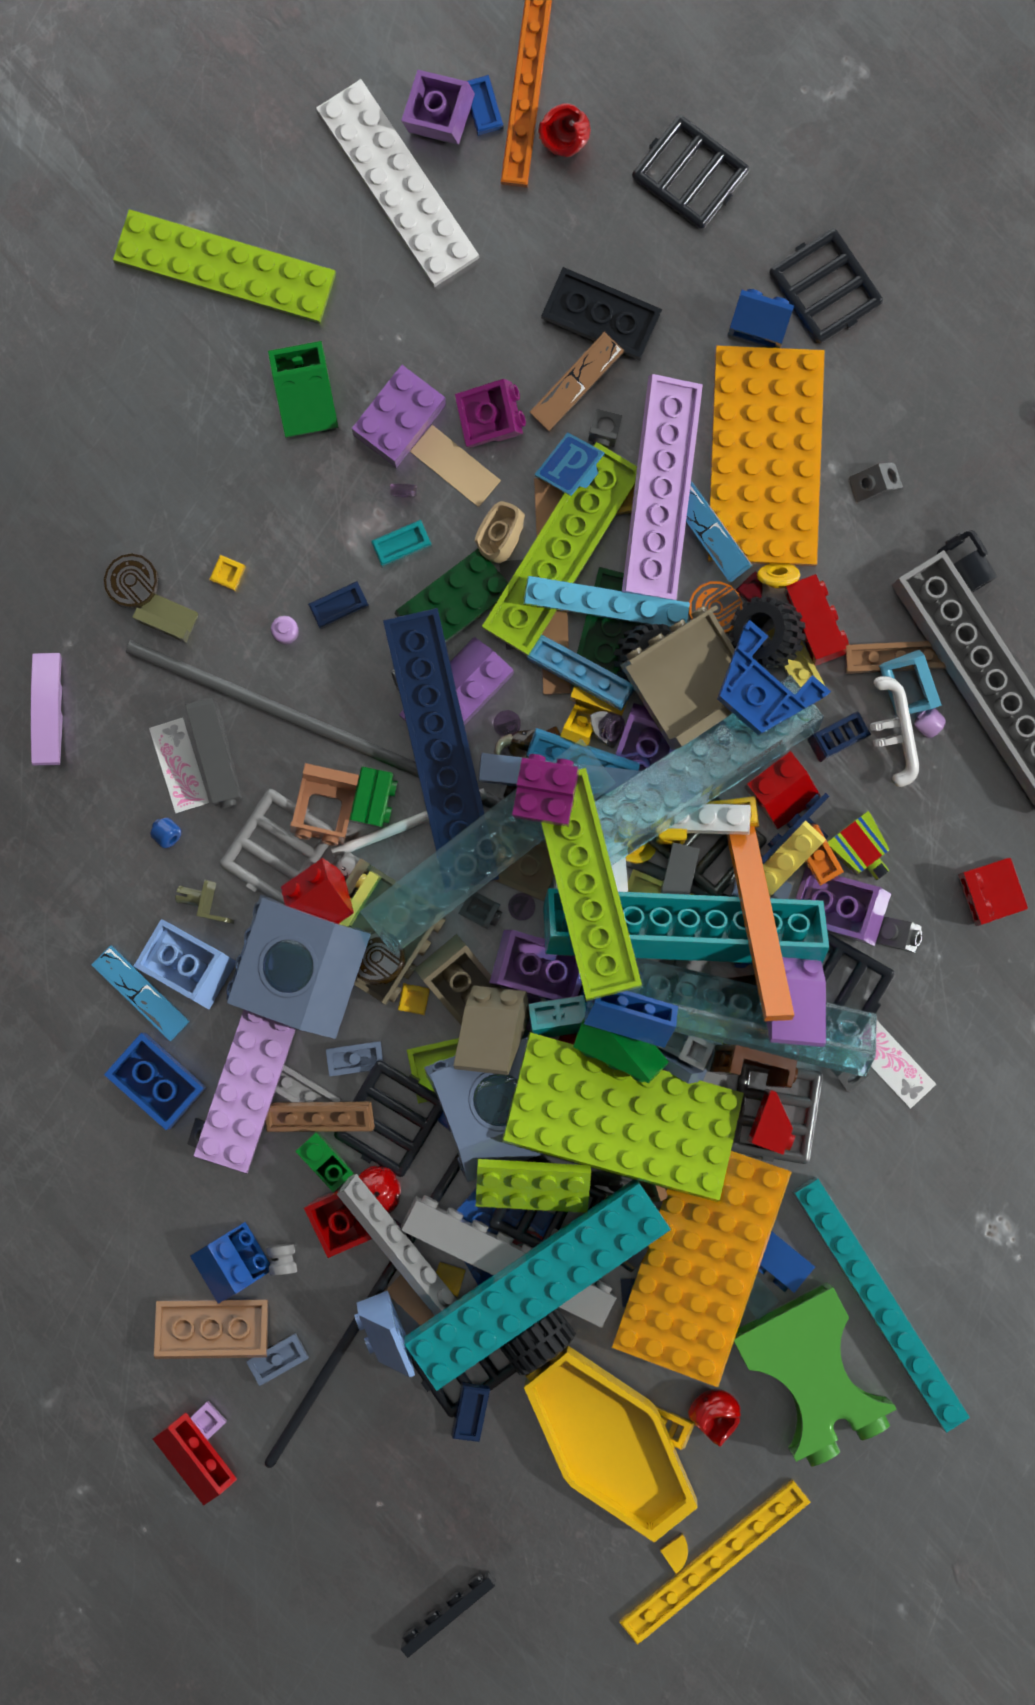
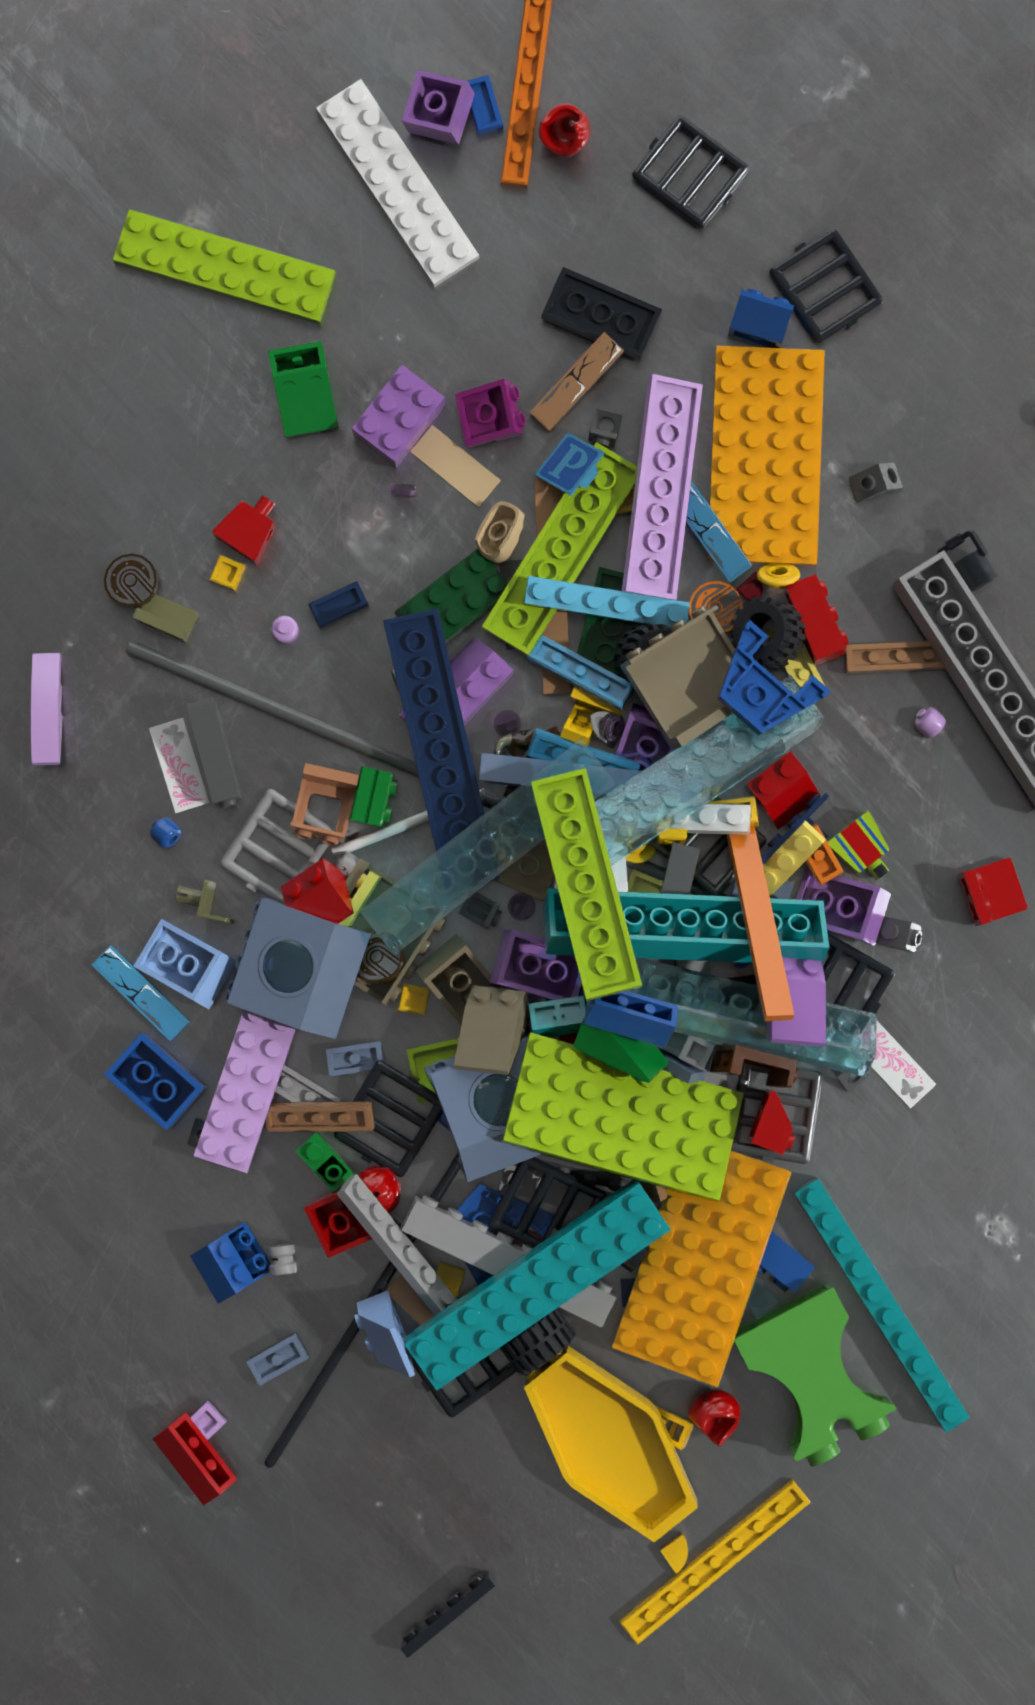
(211, 1329): medium nougat plate -> none
(247, 529): none -> red torso
(401, 543): teal tile -> none
(470, 1412): dark blue tile -> none
(533, 1185): lime plate -> none
(545, 790): magenta plate -> none
(823, 744): dark blue slope -> none
(906, 734): white piece -> none
(924, 676): medium azure tile -> none

